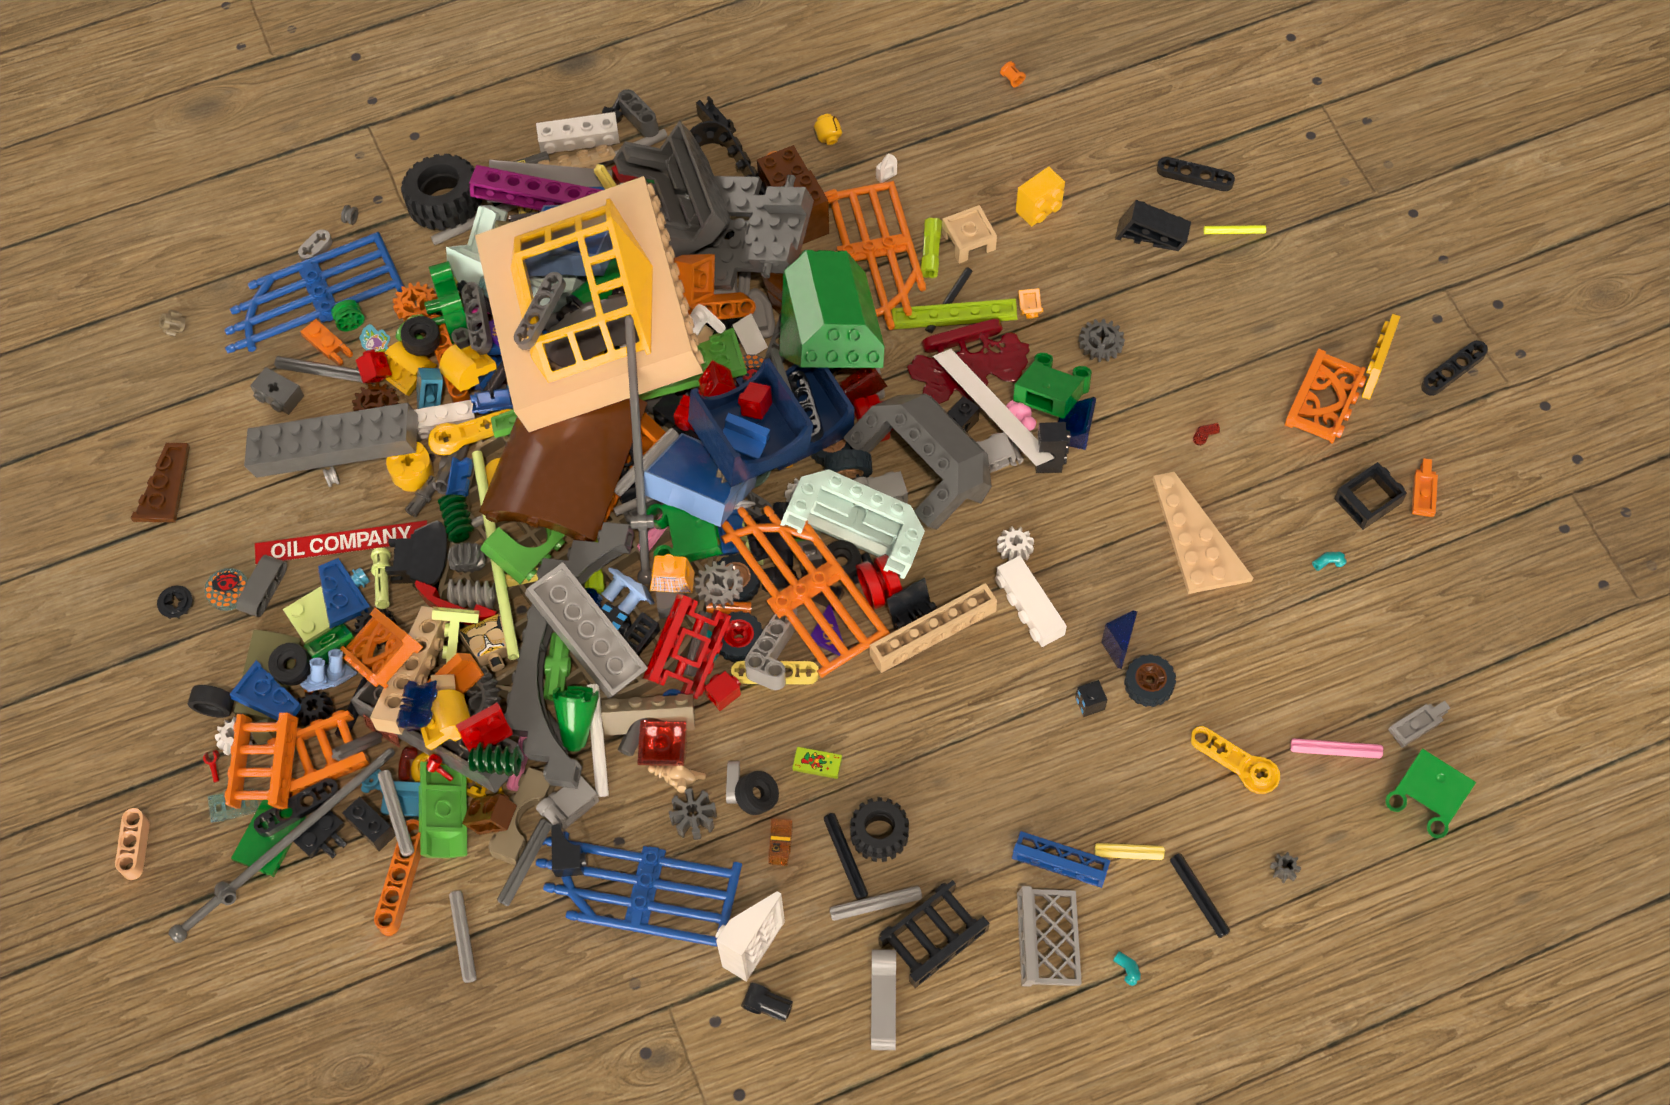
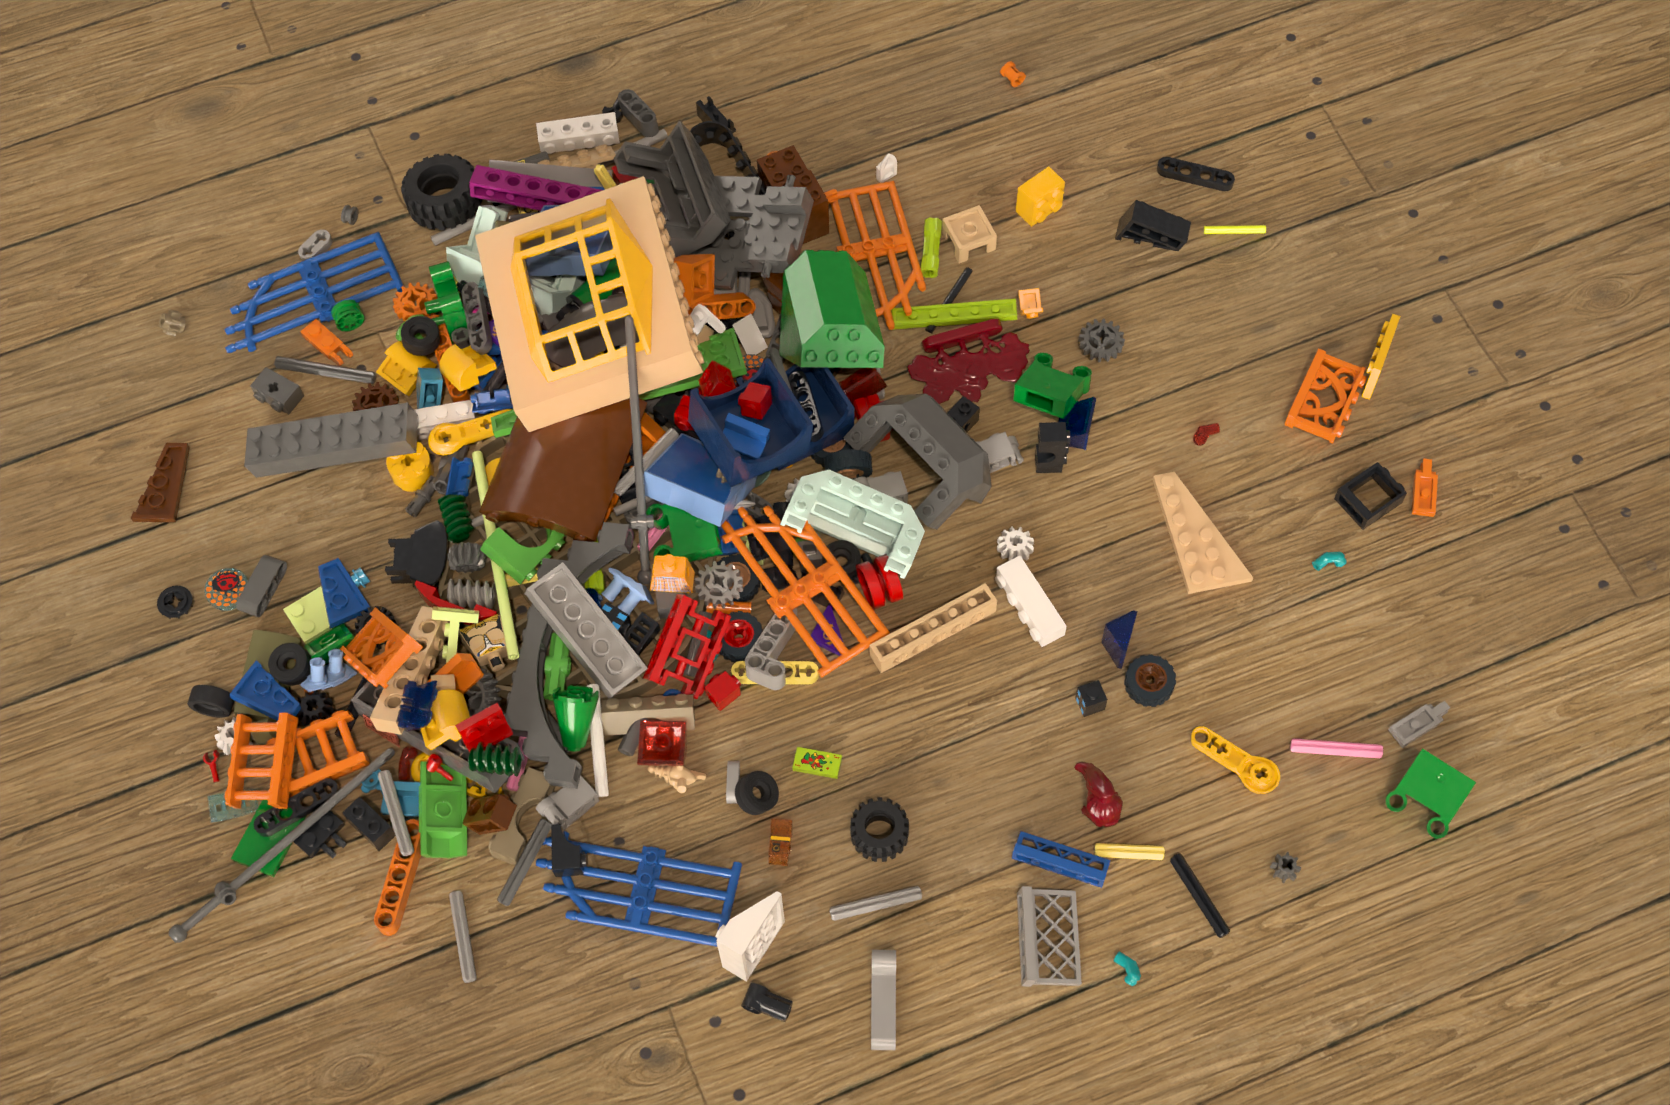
(128, 834): light nougat beam -> none
(330, 476): light grey bush -> none
(335, 542): red sticker -> none
(356, 746): dark grey axle -> none
(373, 366): red brick -> none
(374, 339): sticker -> none
(381, 576): yellowish green pin -> none
(536, 309): dark grey beam -> none
(699, 806): dark grey gear -> none
(828, 129): yellow head -> none
(845, 856): black axle -> none
(910, 603): black hinge -> none
(938, 957): black fence -> none
(992, 406): white sticker -> none
(1023, 414): bright pink animal -> none
(1103, 802): none -> dark red hair
(1456, 369): black beam -> none

